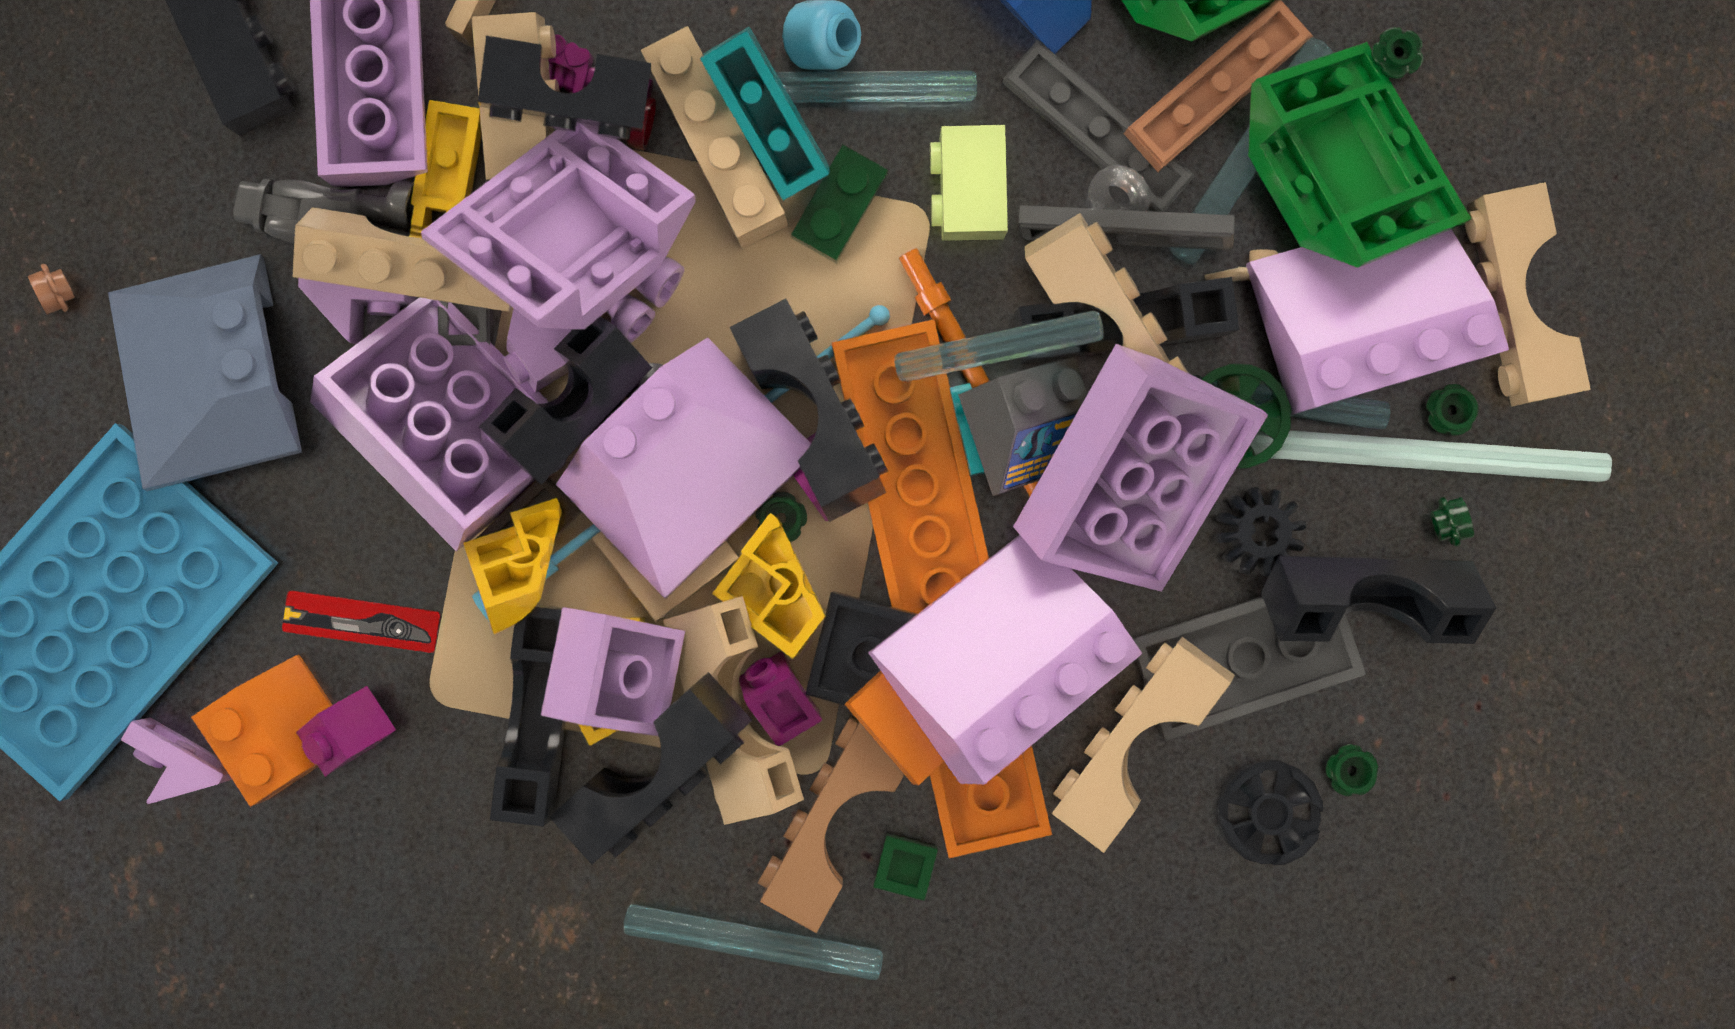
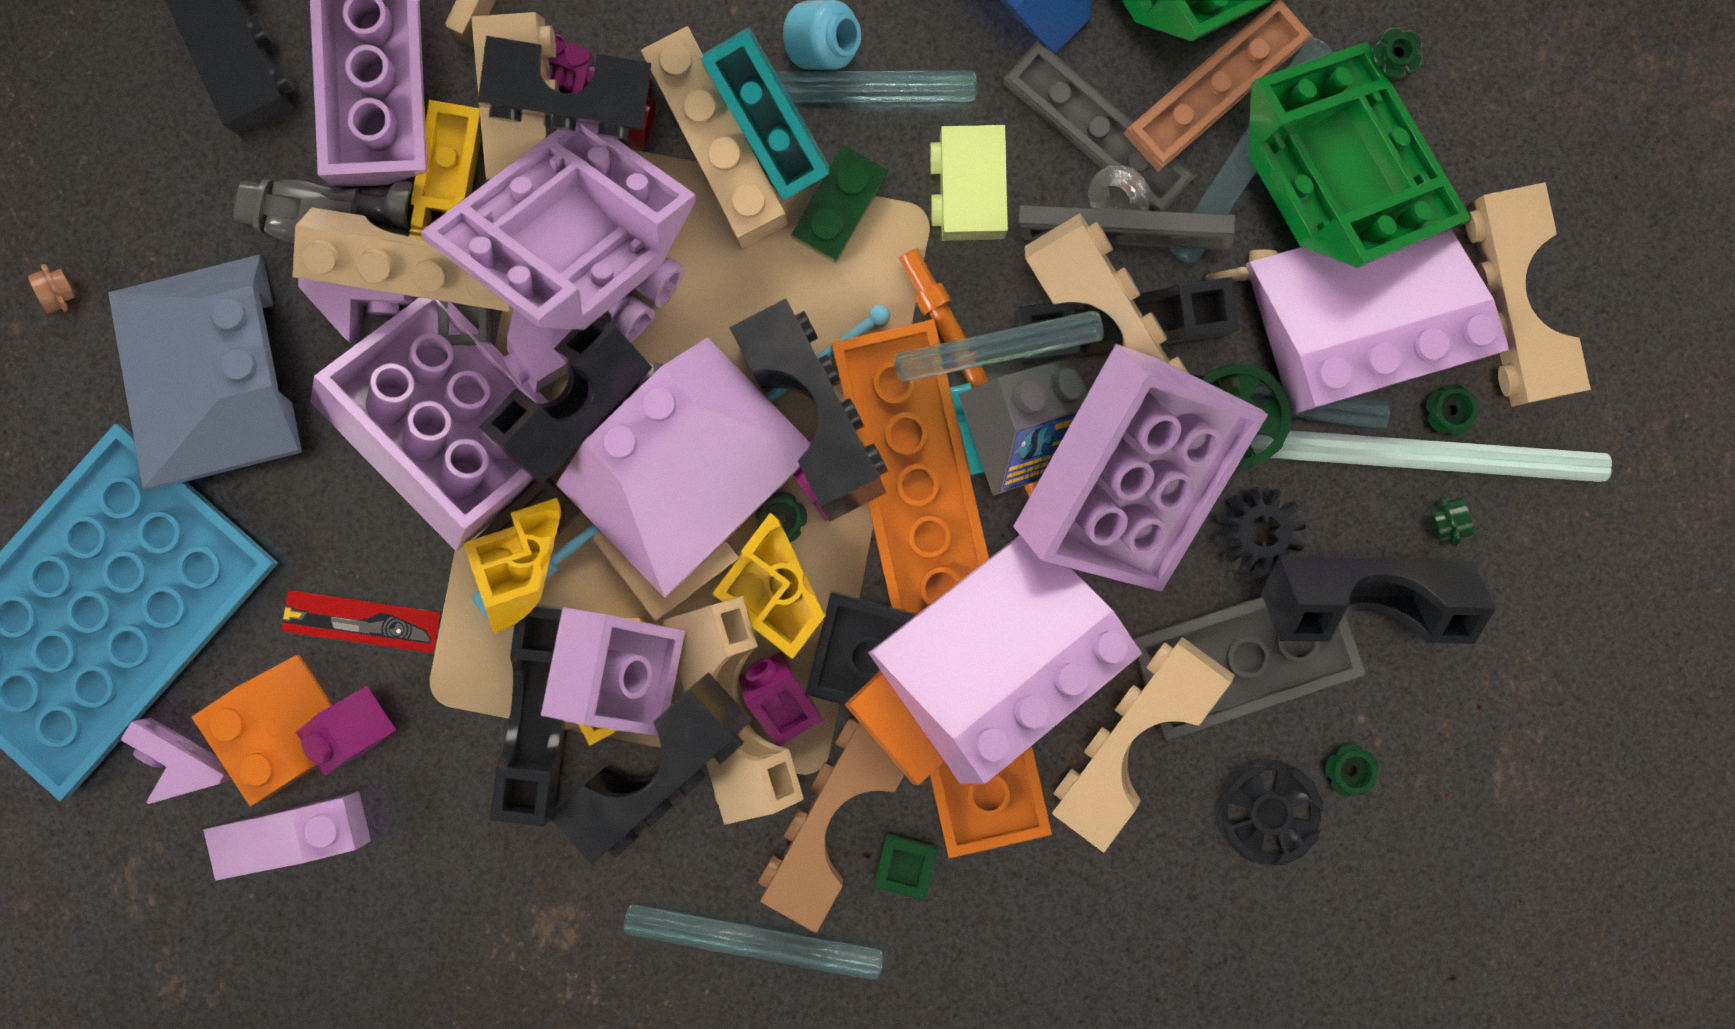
(288, 836): none -> lavender slope

